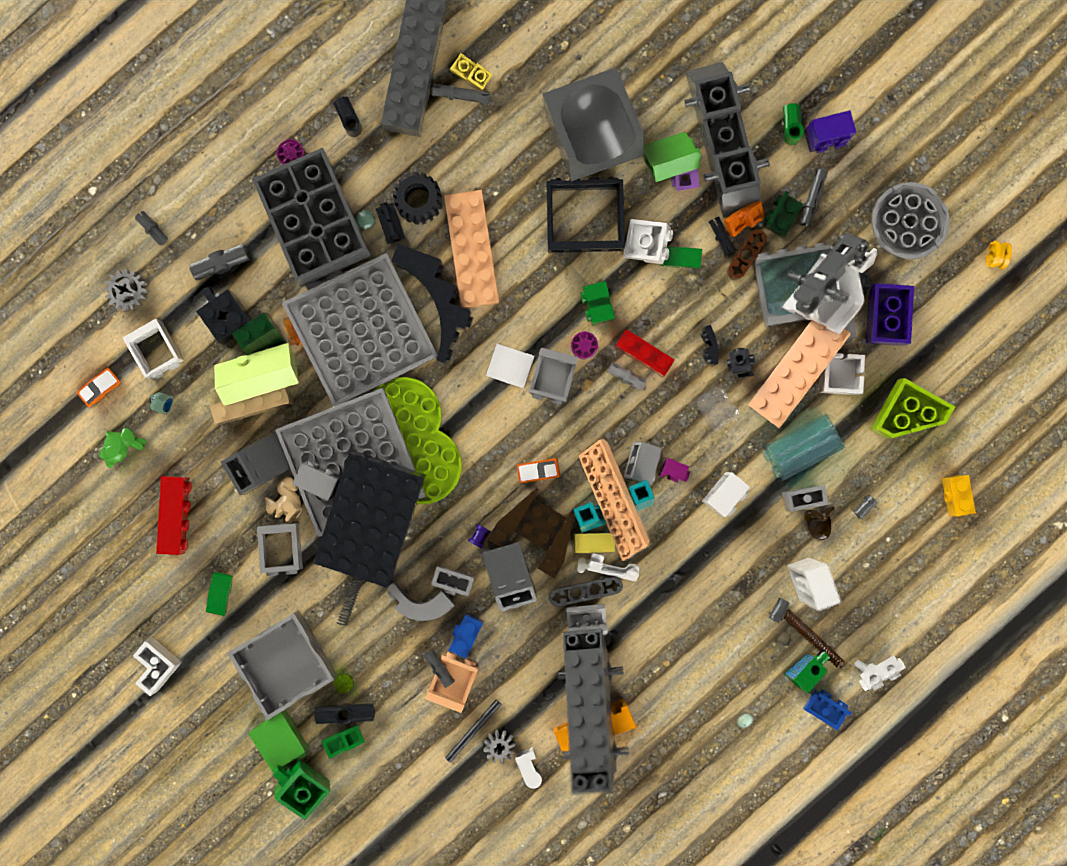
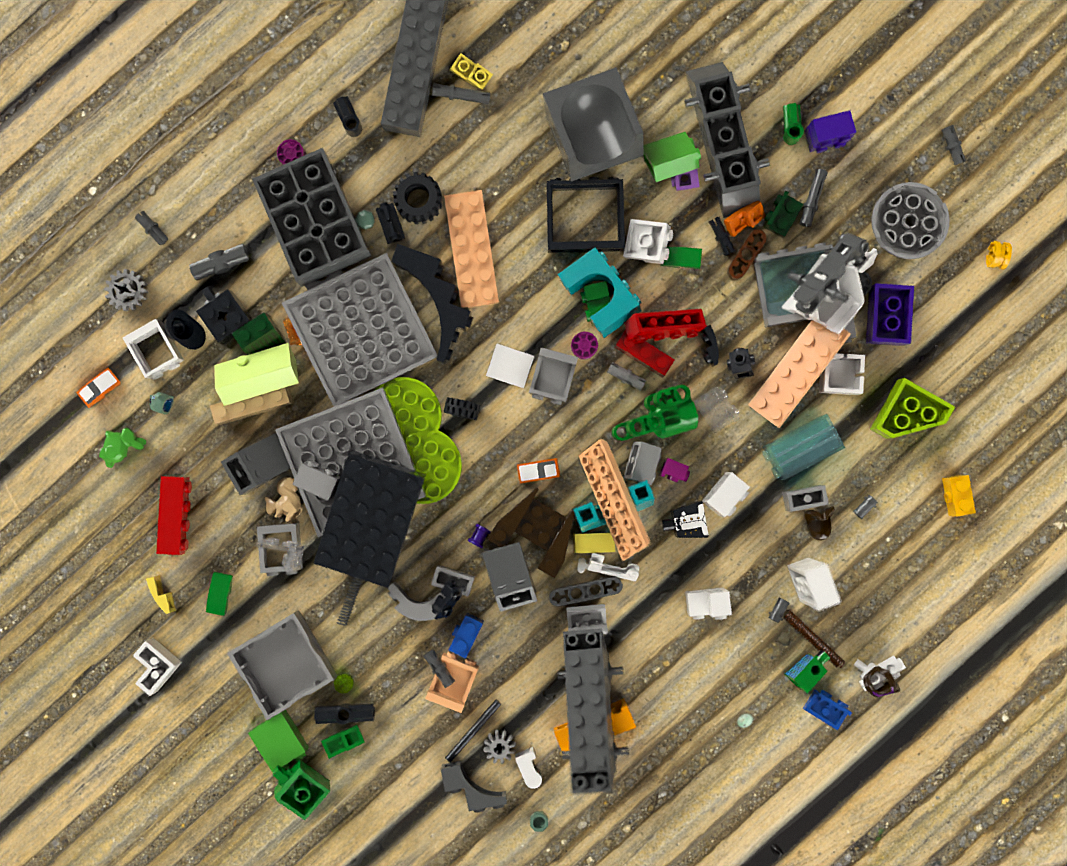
(164, 601): none -> light yellow slope
(184, 330): none -> black piece
(293, 558): none -> clear bracket
(444, 606): none -> black hinge
(461, 408): none -> black tyre
(477, 798): none -> dark grey arch
(538, 821): none -> sand green tile
(592, 268): none -> teal arch
(664, 418): none -> green piece
(665, 324): none -> red brick
(687, 521): none -> torso
(708, 602): none -> white brick
(889, 687): none -> dark brown piece
(953, 145): none -> dark grey pin

